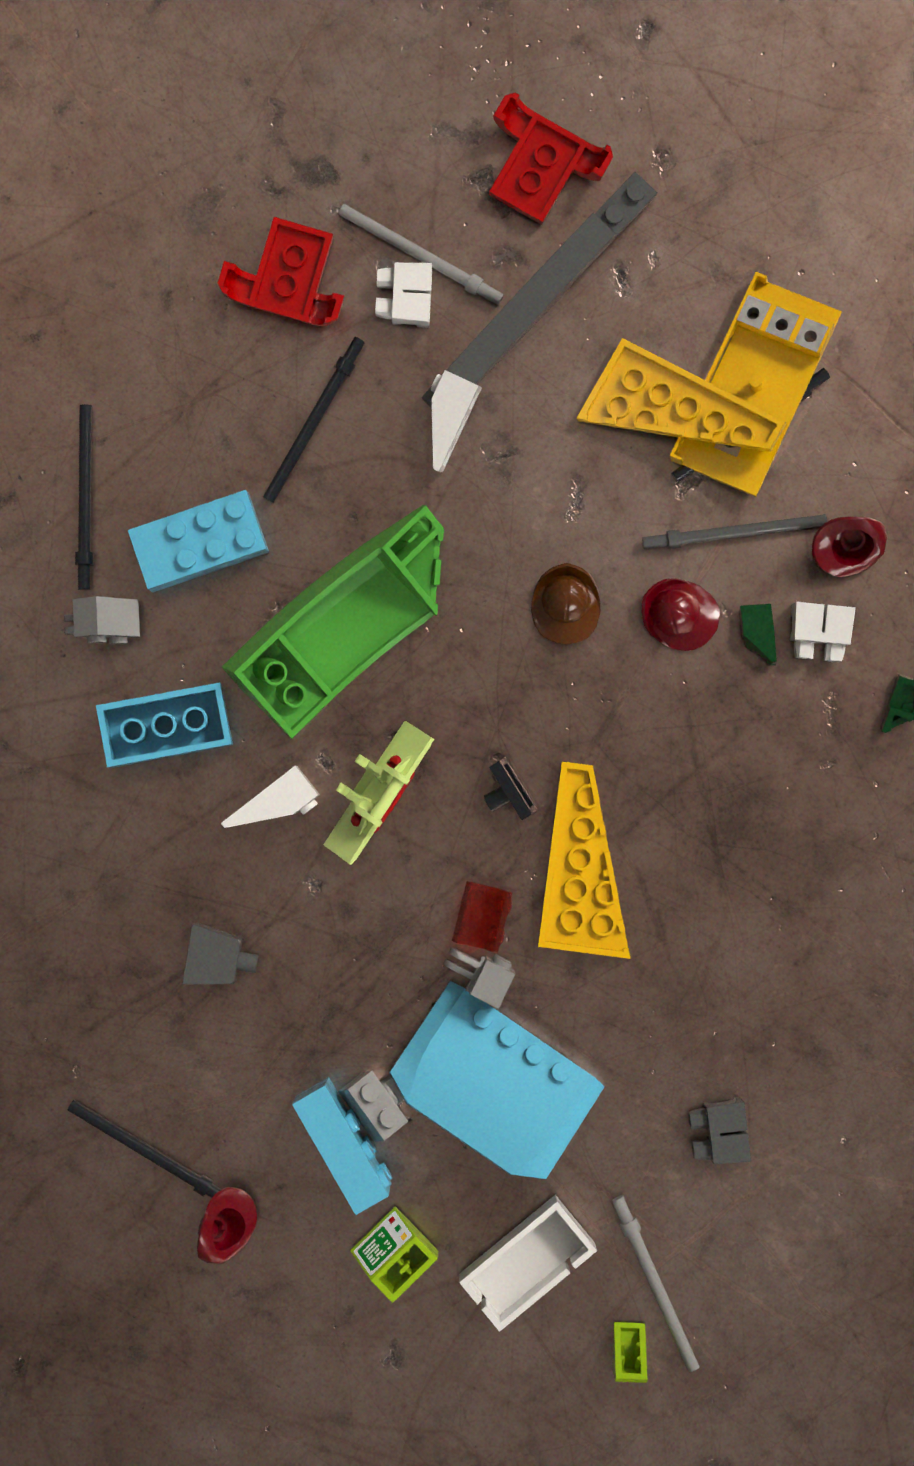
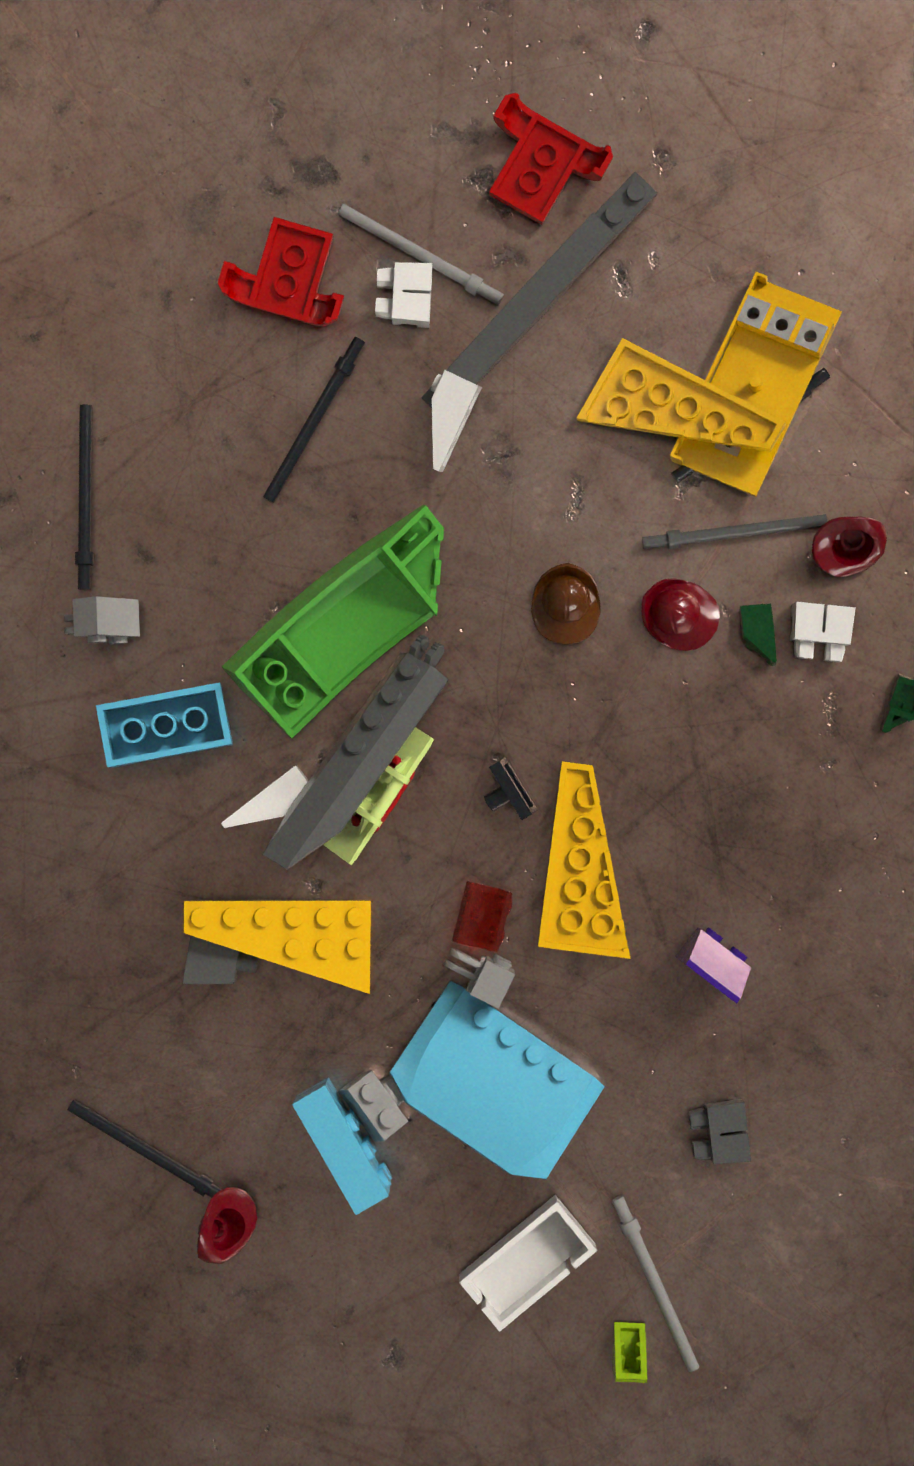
(198, 541): medium azure brick -> none
(304, 935): none -> yellow wing
(360, 754): none -> dark grey hinge
(394, 1254): lime slope -> none
(715, 963): none -> slope

